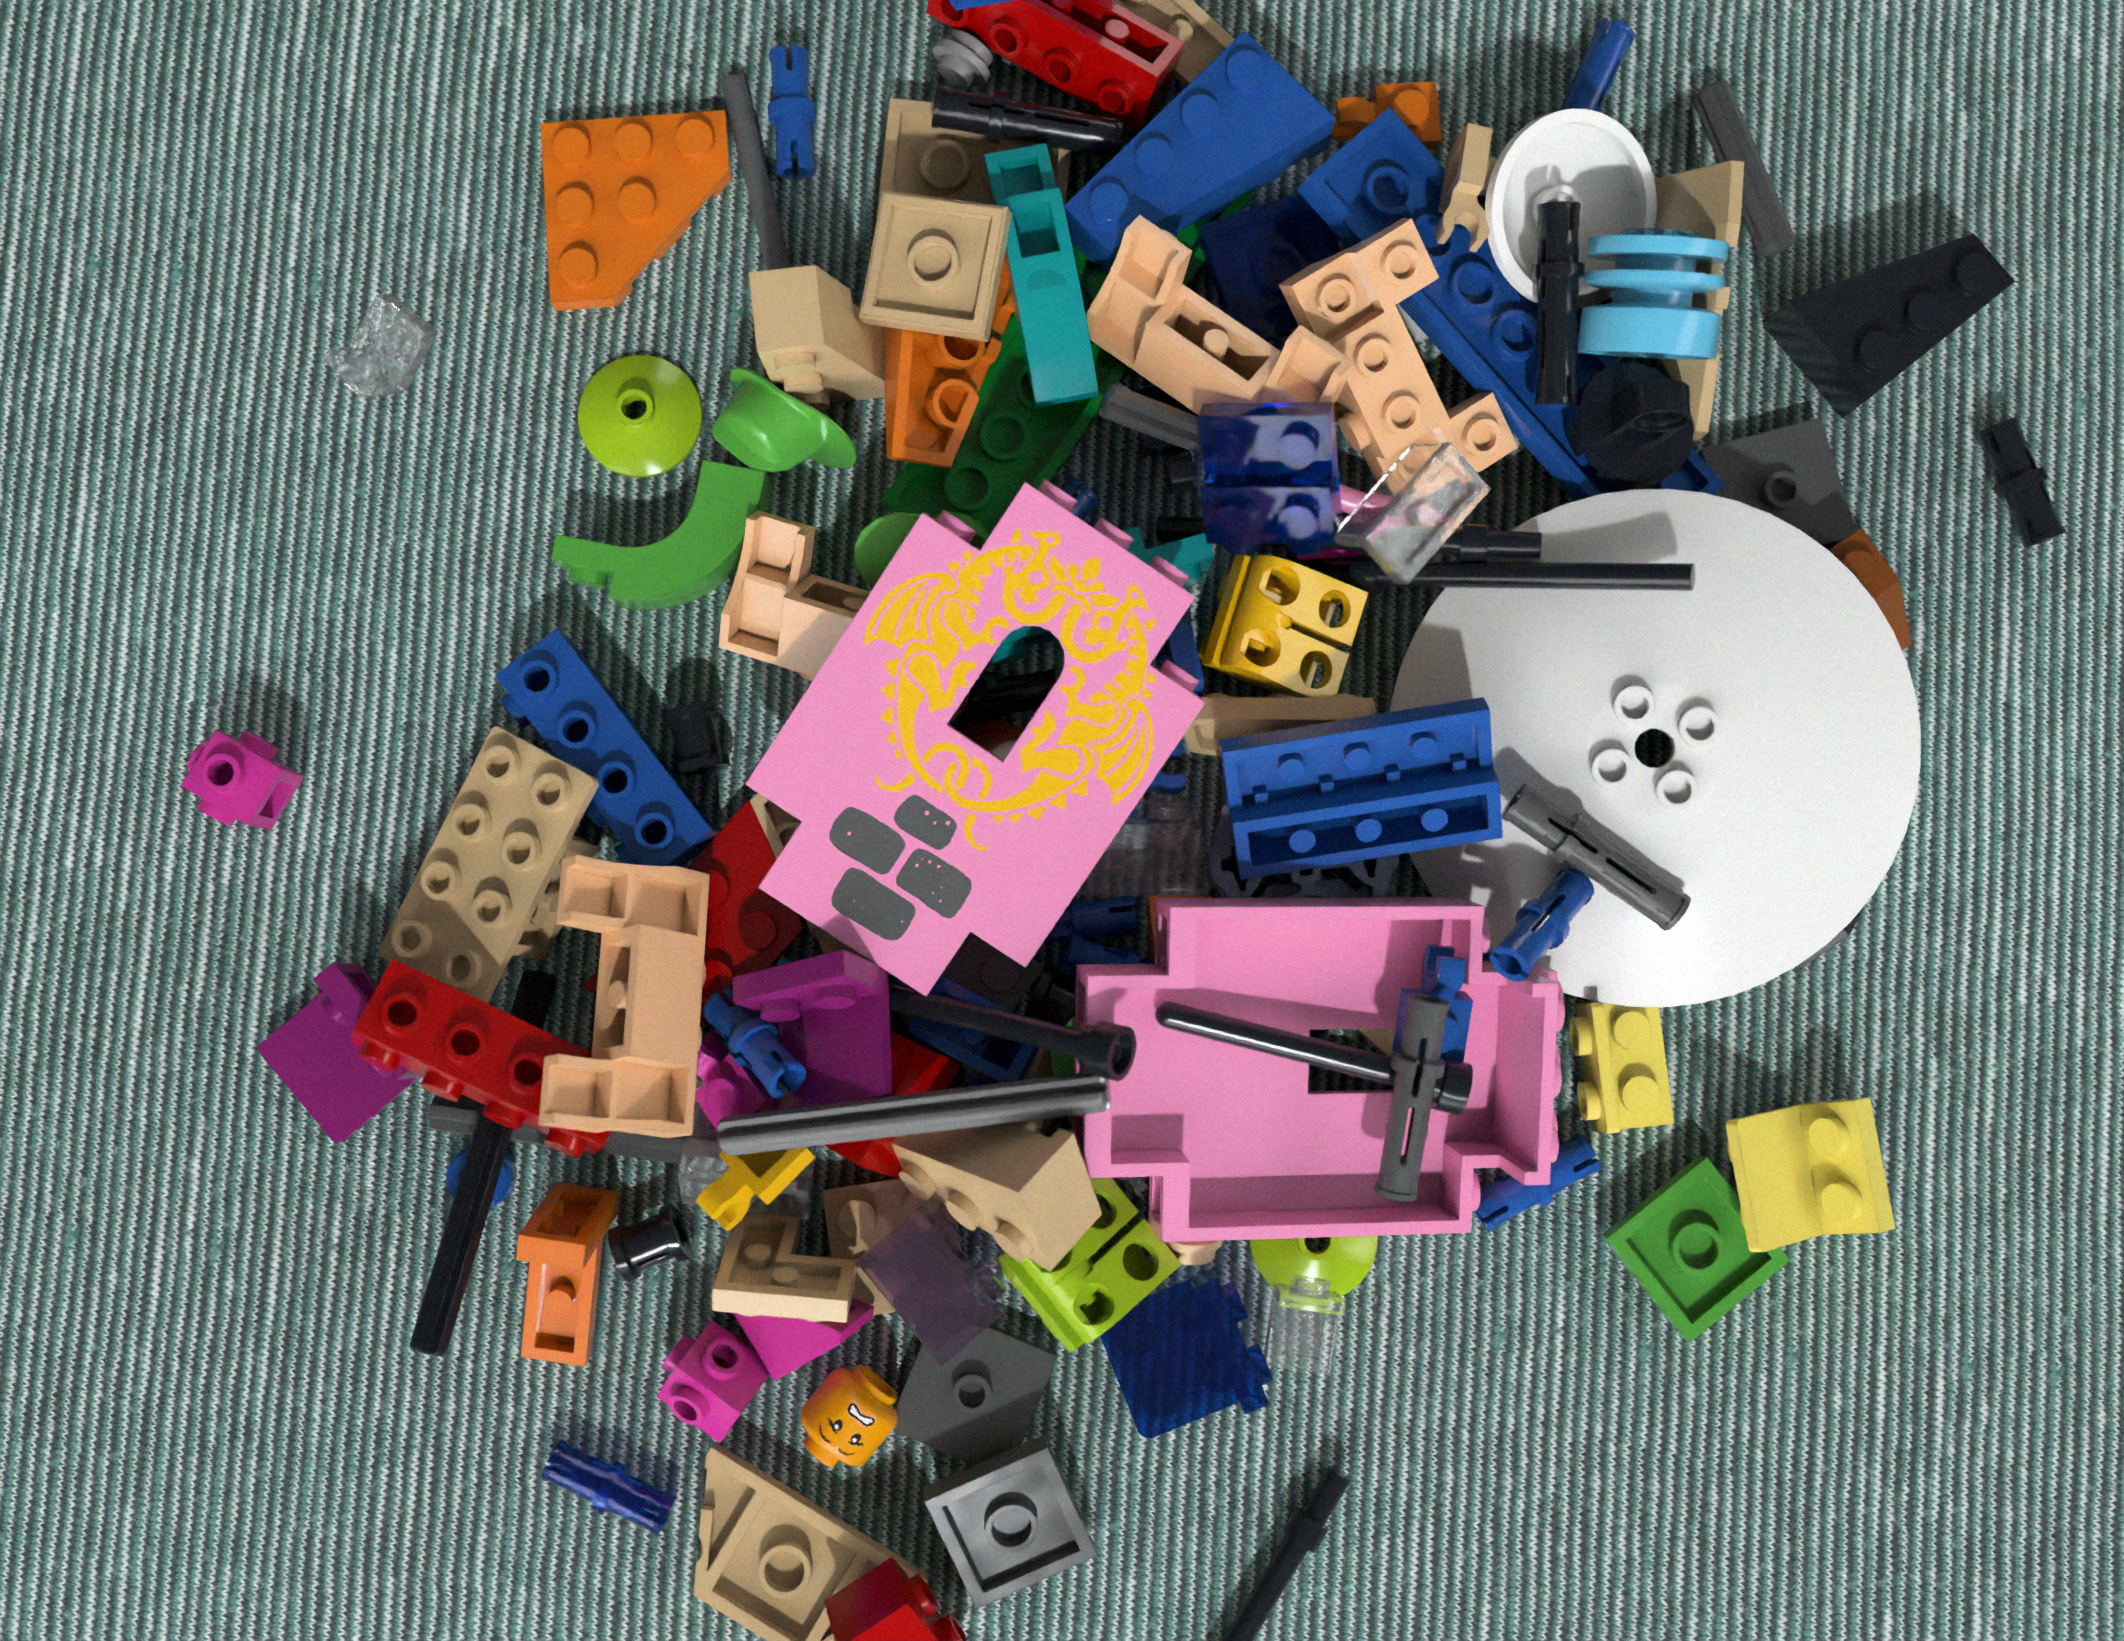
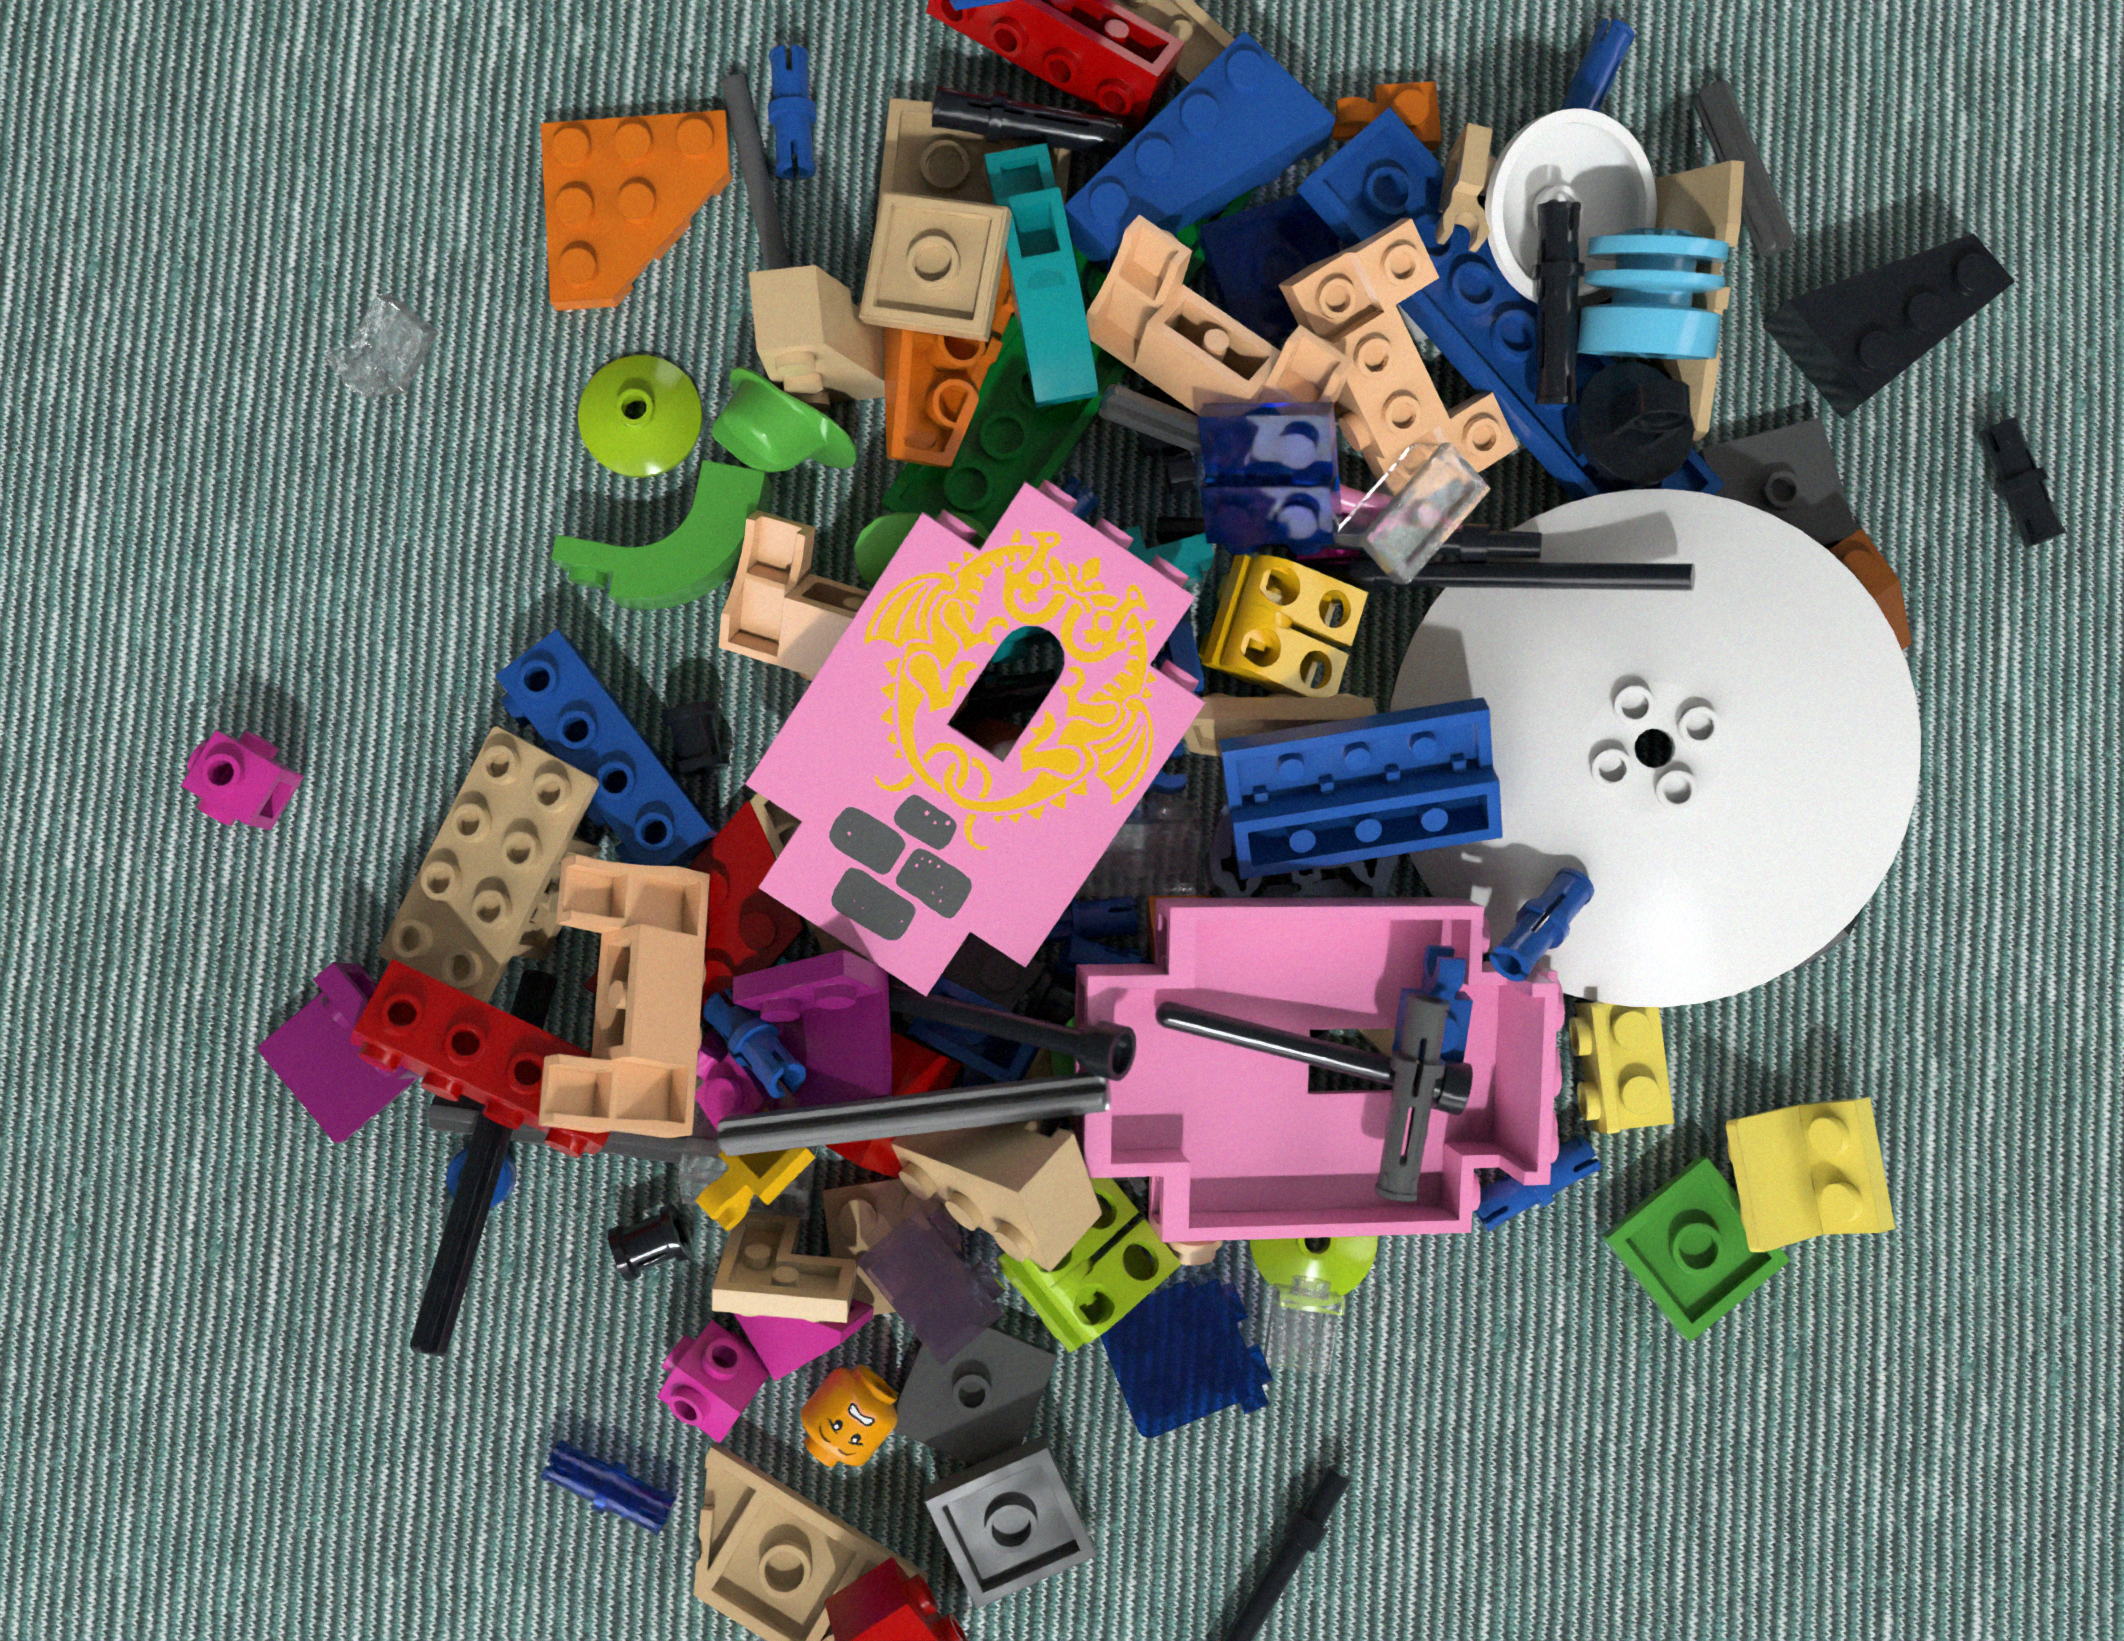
(564, 1271): orange bracket -> none
(963, 59): light grey plate -> none
(1572, 841): dark grey pin -> none

